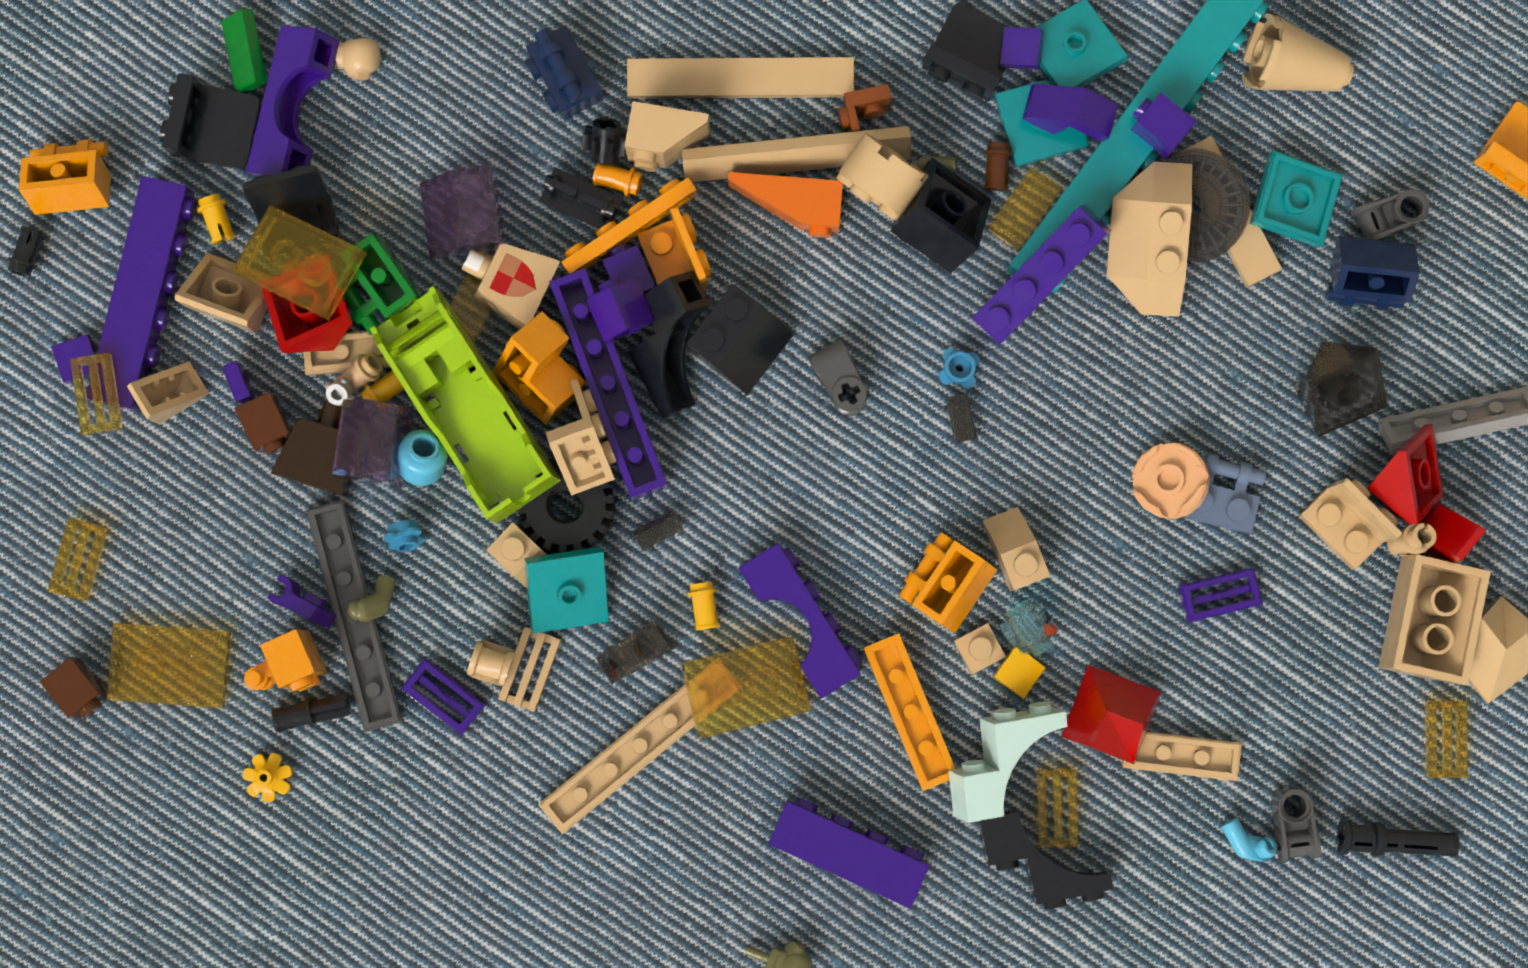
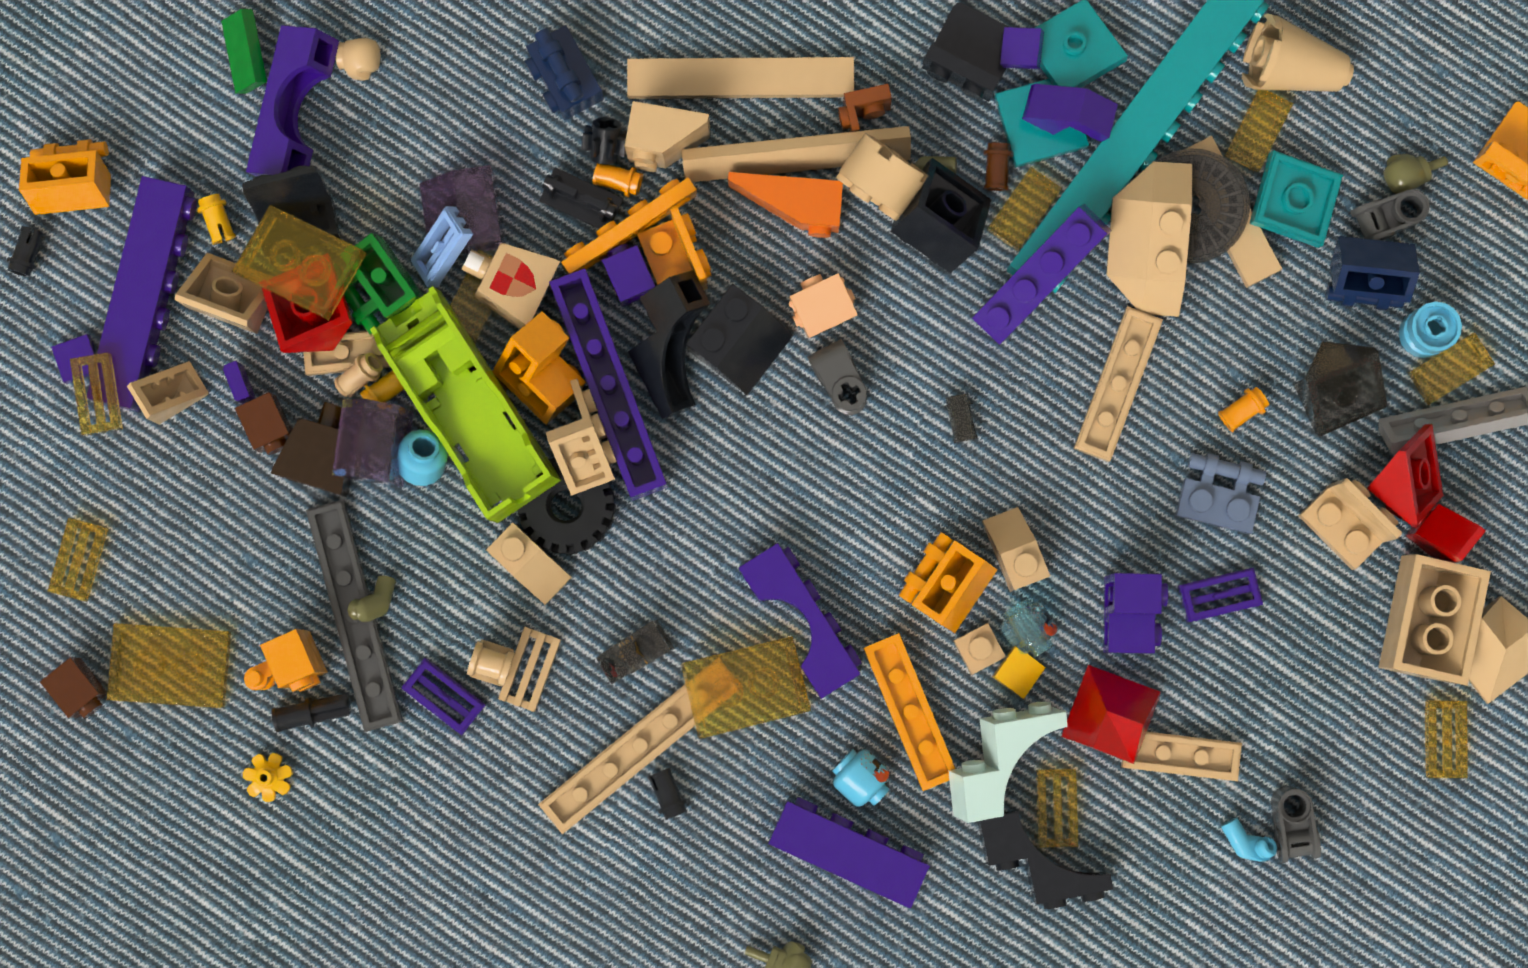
(209, 123): black bracket -> none
(308, 606): dark purple plate -> none
(339, 390): light grey piece -> none
(404, 536): dark azure plate -> none
(444, 251): none -> light blue tile
(566, 590): teal plate -> none
(619, 308): dark purple brick -> none
(657, 530): clear smoke pin -> none
(667, 794): none -> black pin
(704, 605): yellow pin -> none
(822, 304): none -> light nougat head
(861, 778): none -> medium azure head
(966, 360): dark azure plate -> none
(1118, 384): none -> tan tile
(1130, 612): none -> dark purple brick
(1162, 124): dark purple brick -> none
(1170, 480): light nougat tile -> none
(1244, 408): none -> light orange pin
(1258, 129): none -> clear yellow tile
(1378, 839): black pin -> none
(1407, 172): none -> olive piece
(1414, 540): tan pin -> none
(1430, 329): none -> medium azure wheel
(1451, 368): none -> clear yellow tile

